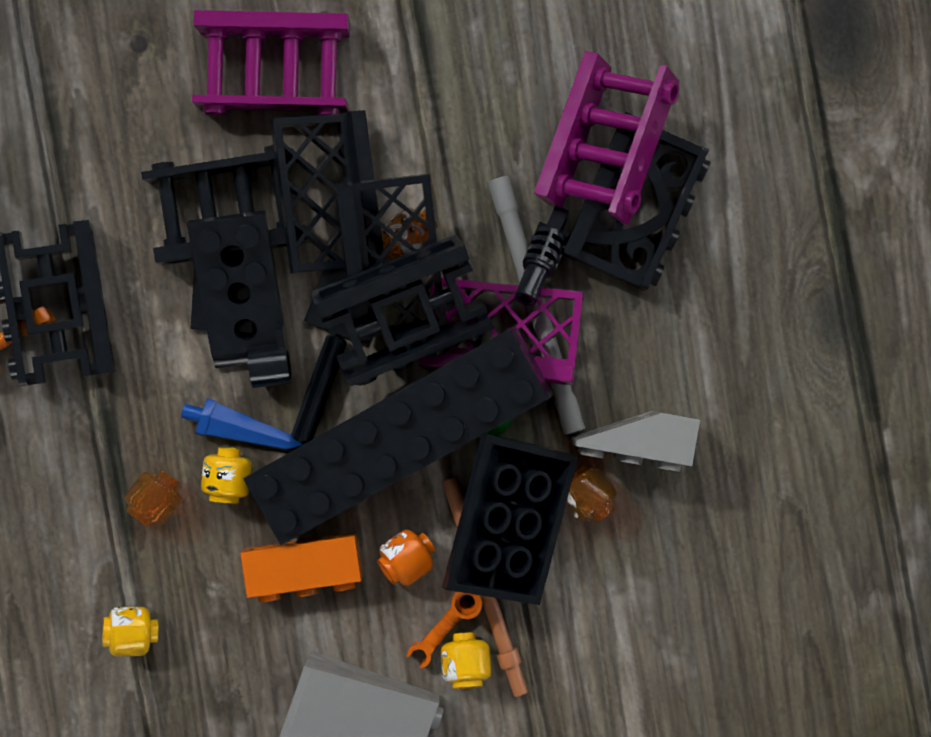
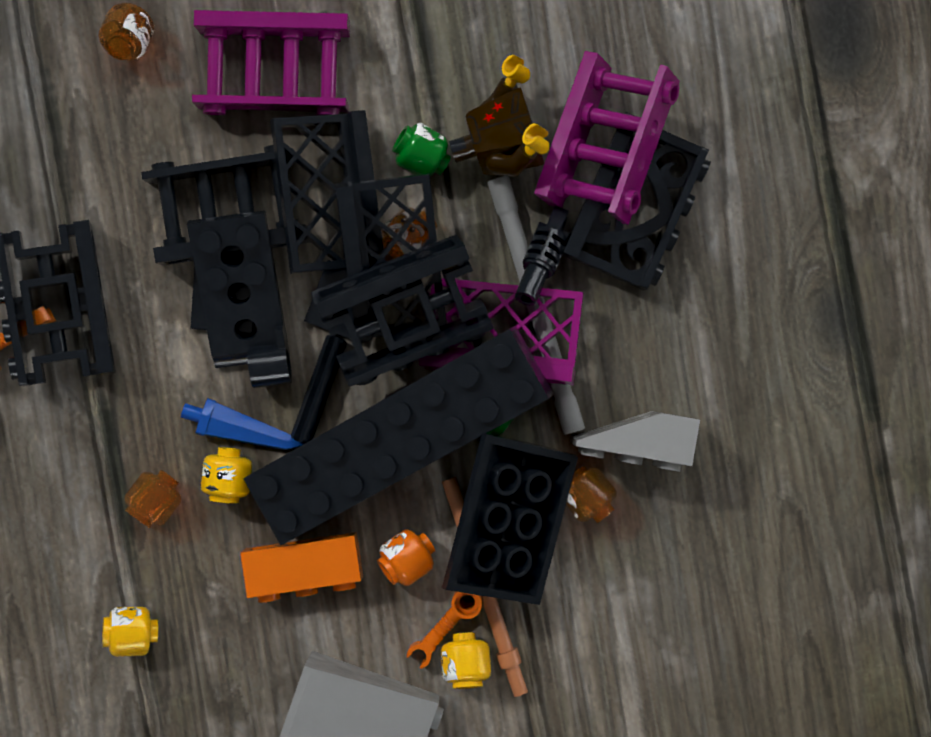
(126, 31): none -> clear orange head
(421, 150): none -> green head
(503, 129): none -> dark brown torso

